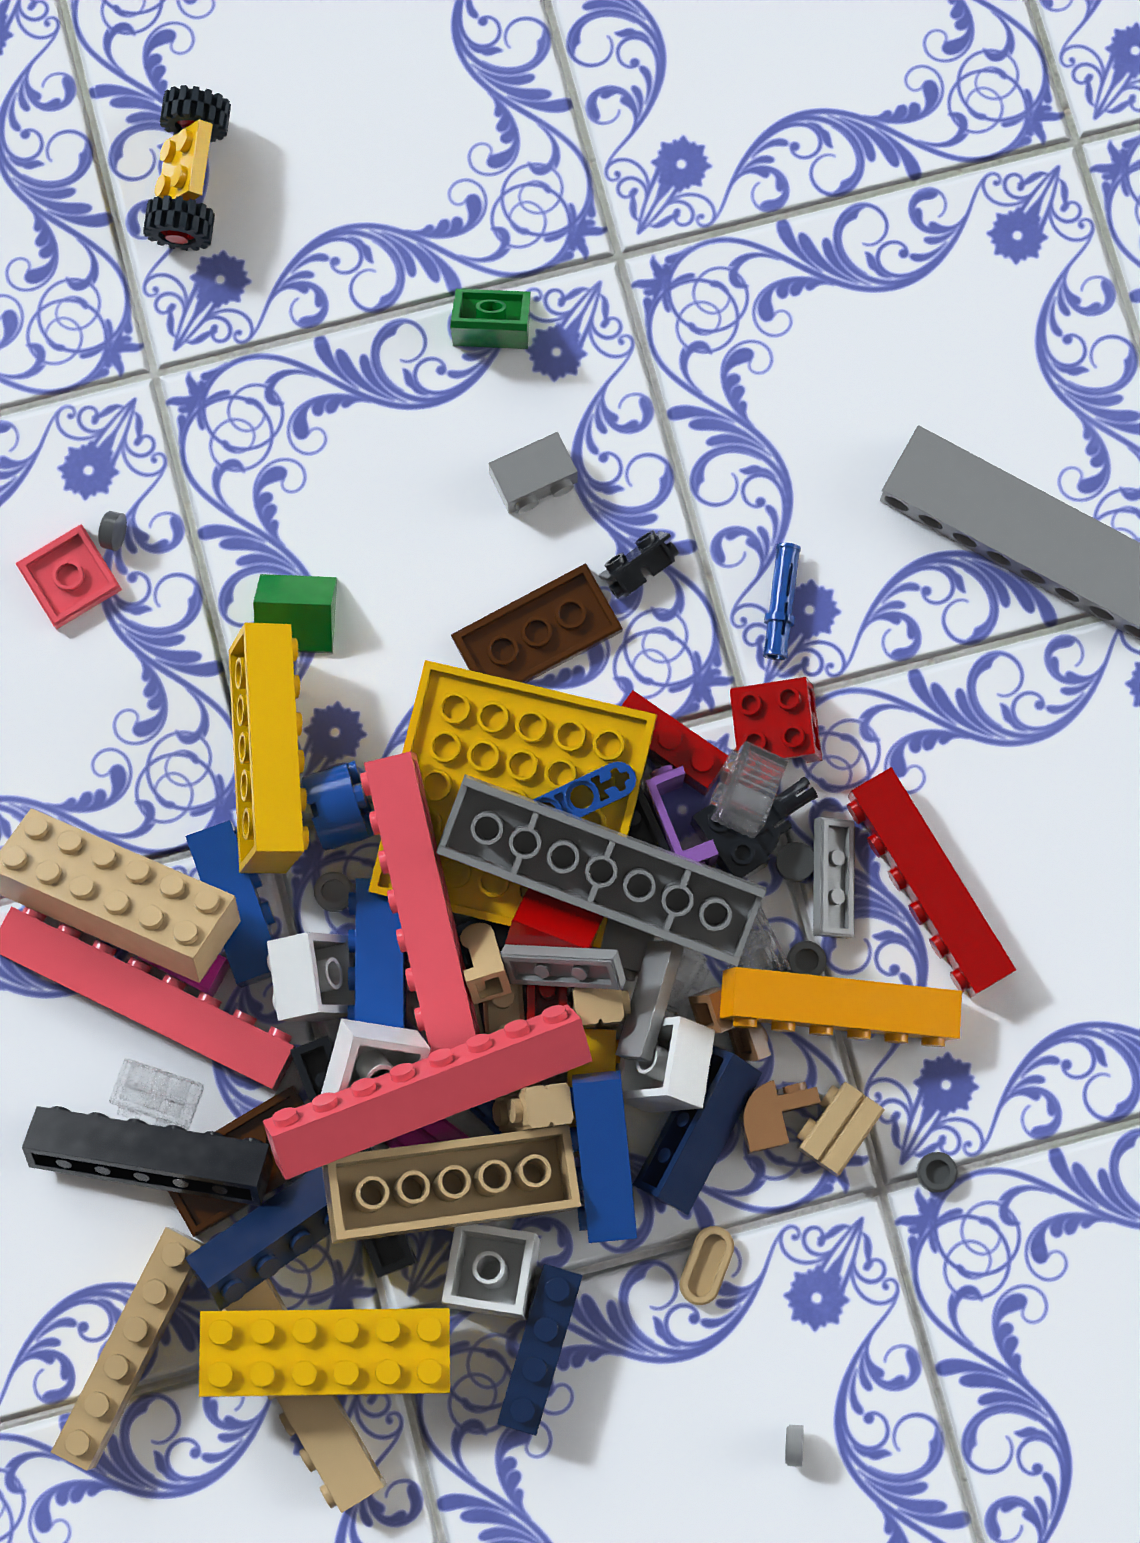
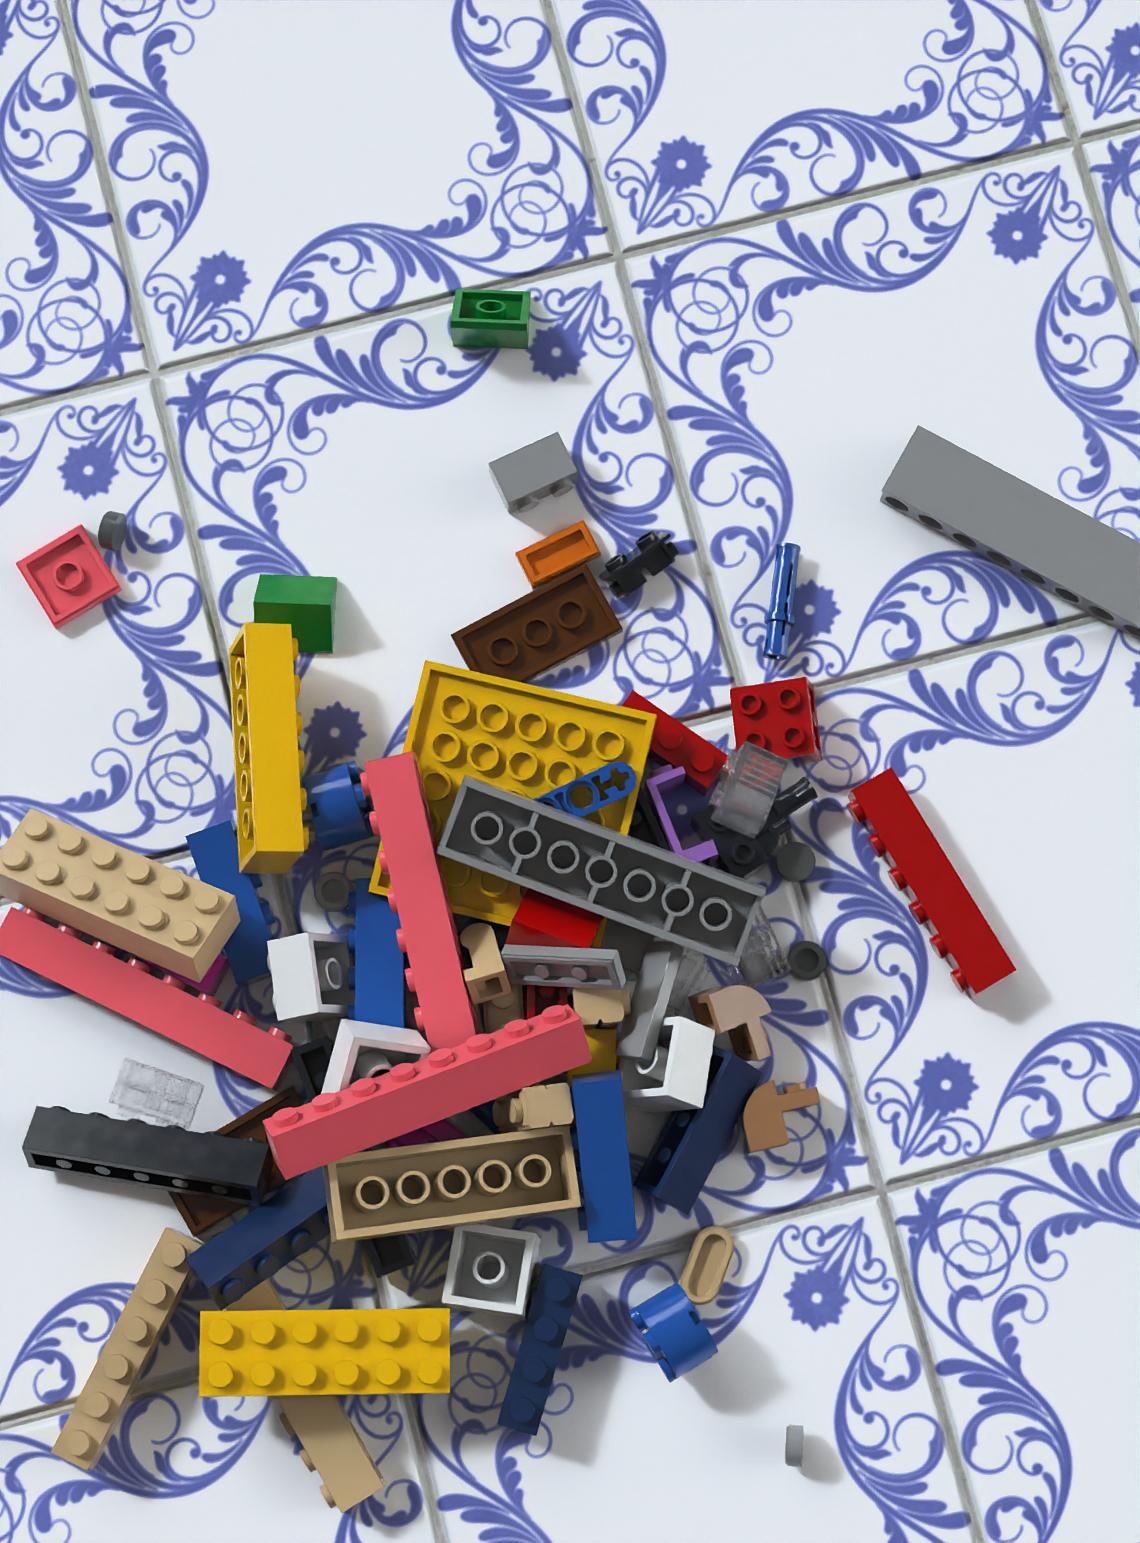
(196, 121): plate -> none
(558, 554): none -> orange tile
(673, 1332): none -> blue brick
(833, 878): light grey tile -> none
(839, 1128): tan brick -> none
(840, 1005): light orange brick -> none
(936, 1172): dark grey tile -> none

